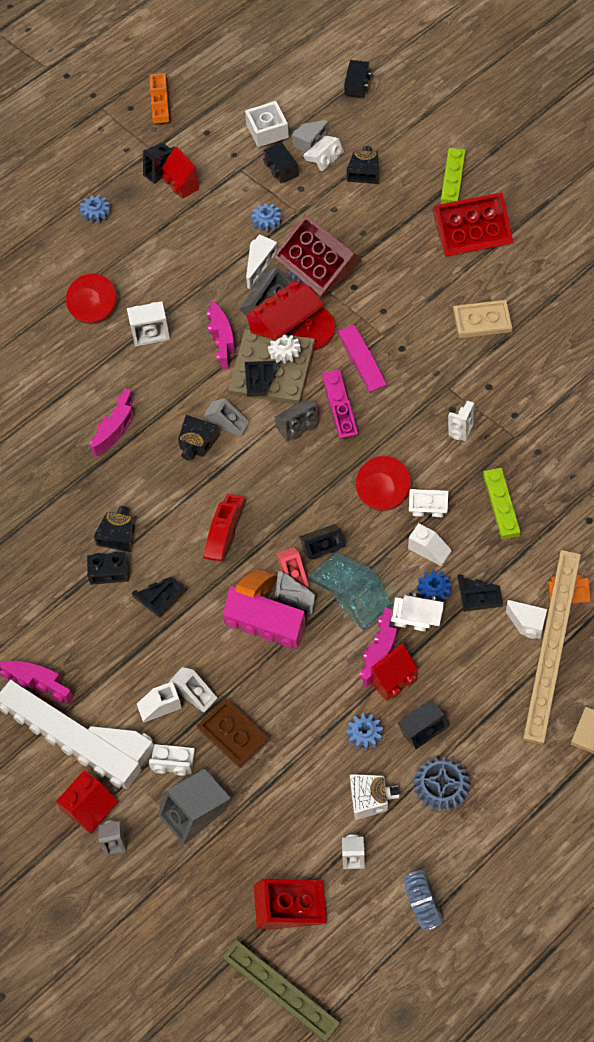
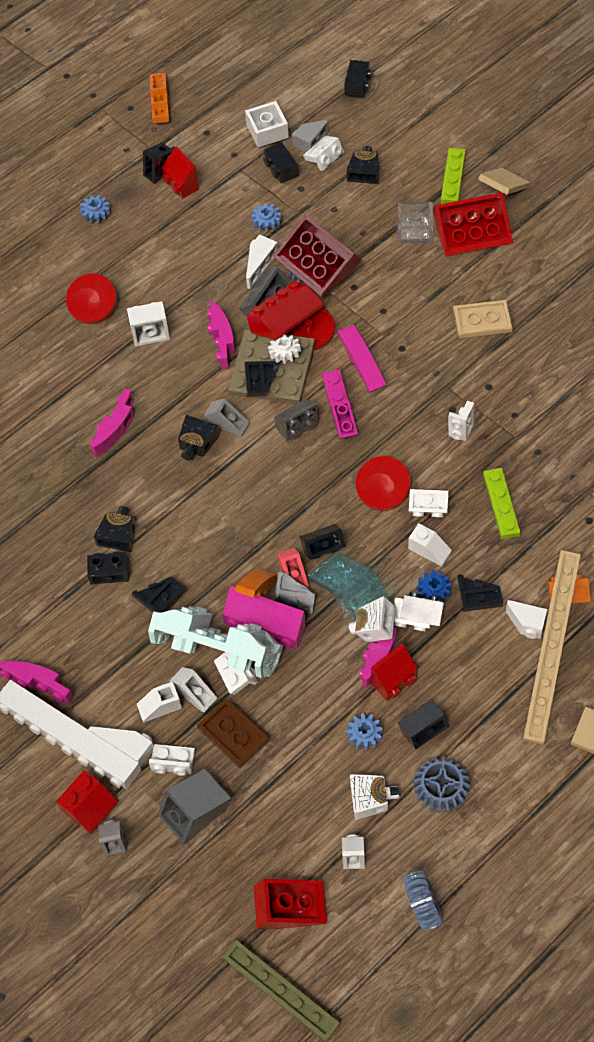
(222, 527): red slope -> none
(234, 679): none -> white bracket
(243, 642): none -> light aqua piece
(374, 621): none -> white torso
(415, 222): none -> clear brick
(504, 181): none -> tan tile

